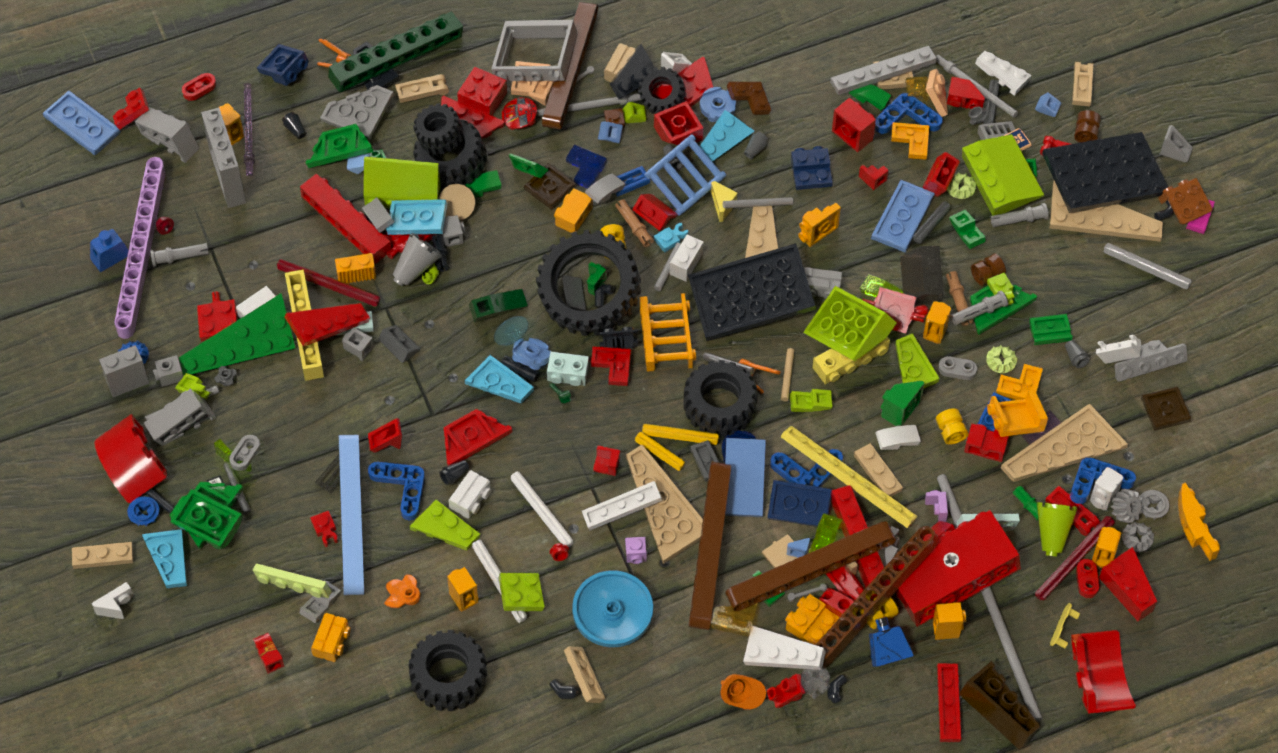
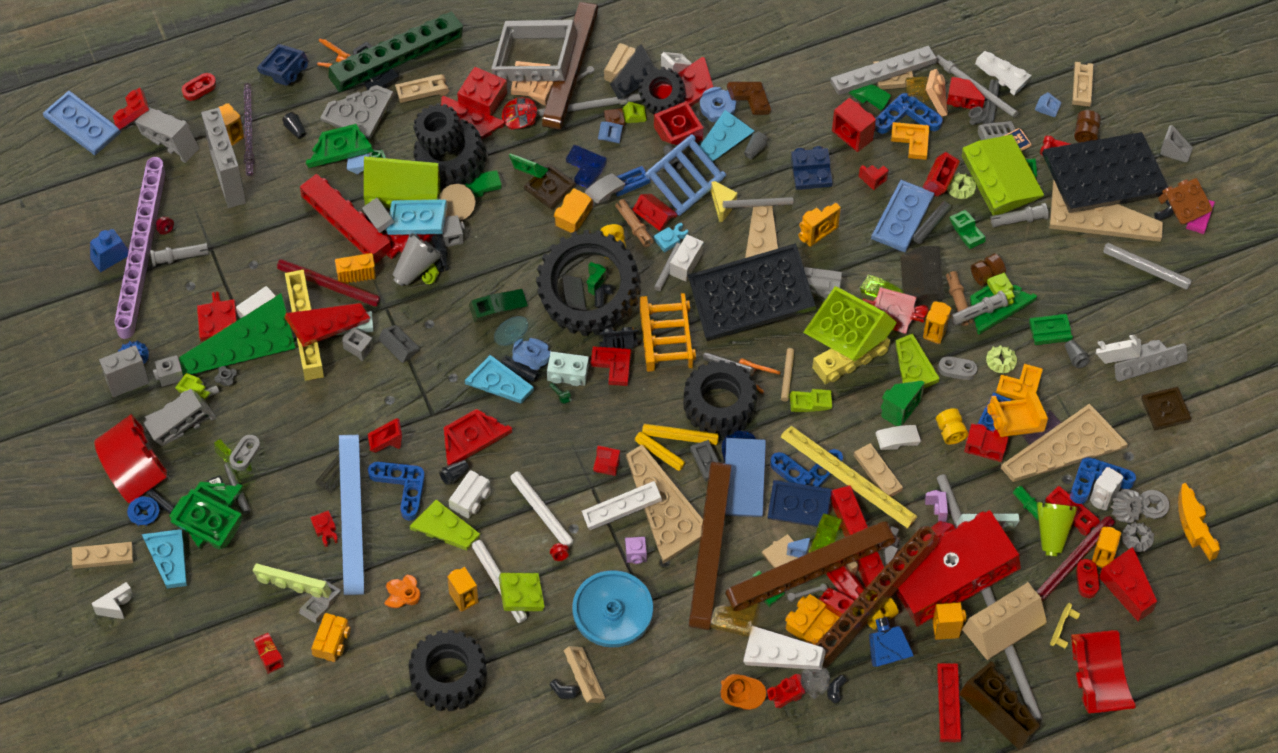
(1006, 621): none -> tan slope

